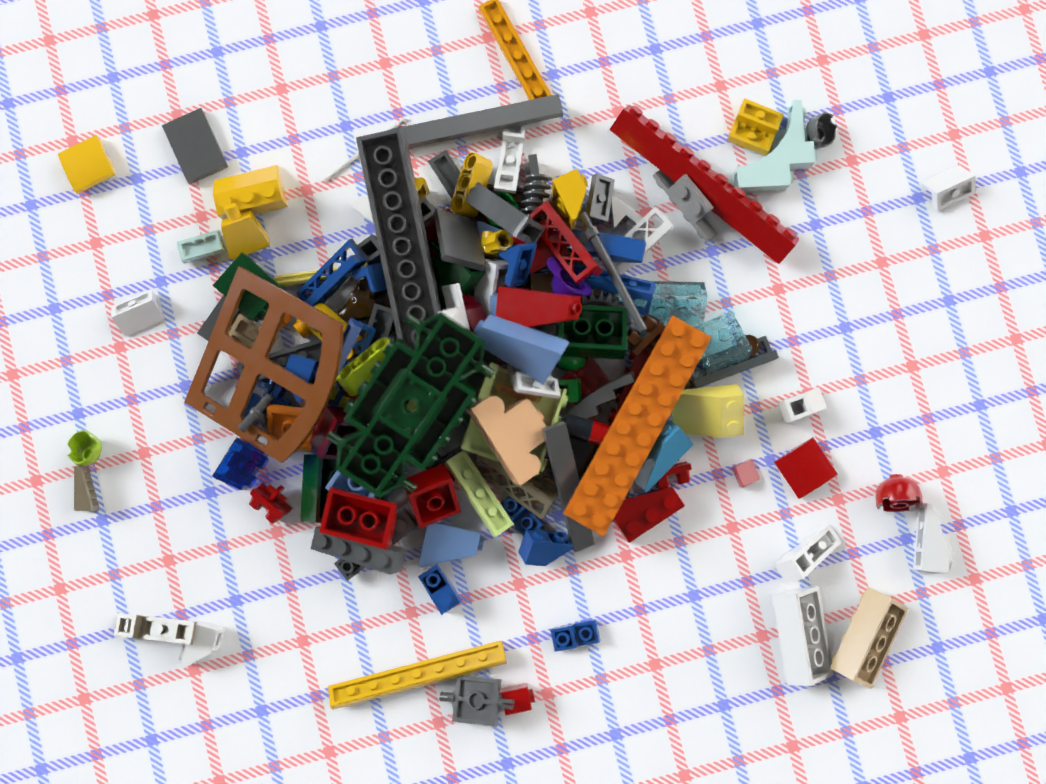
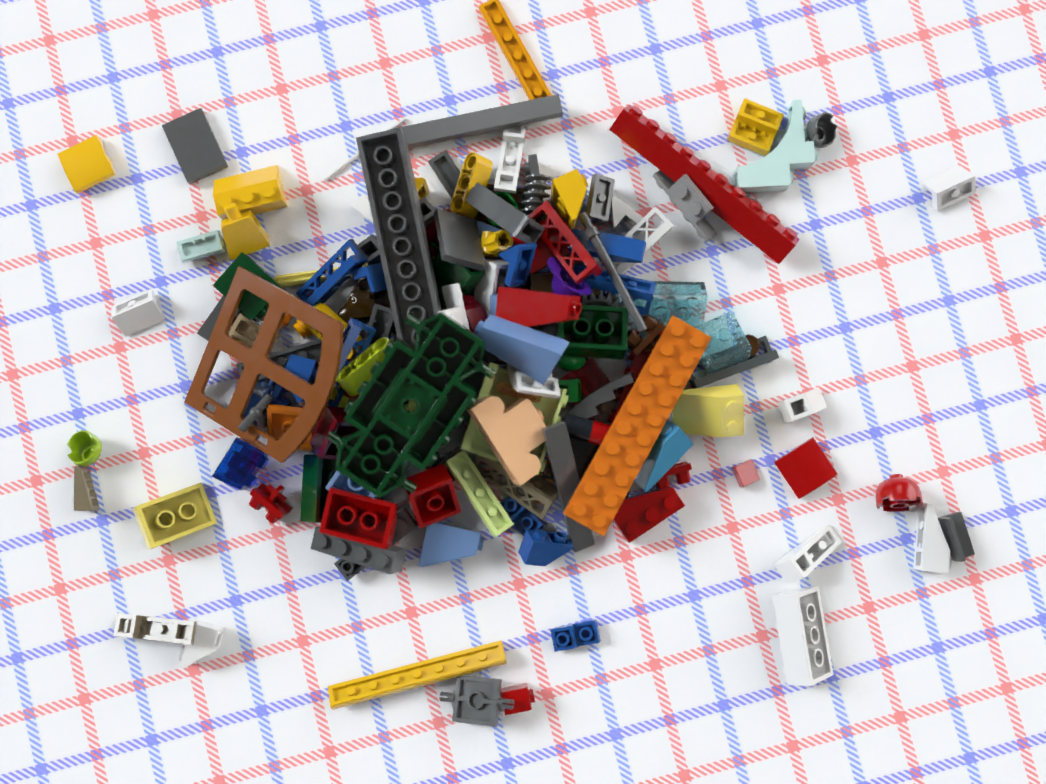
(174, 515): none -> light yellow slope
(440, 589): blue slope -> none
(869, 637): tan slope -> none
(956, 536): none -> dark grey panel

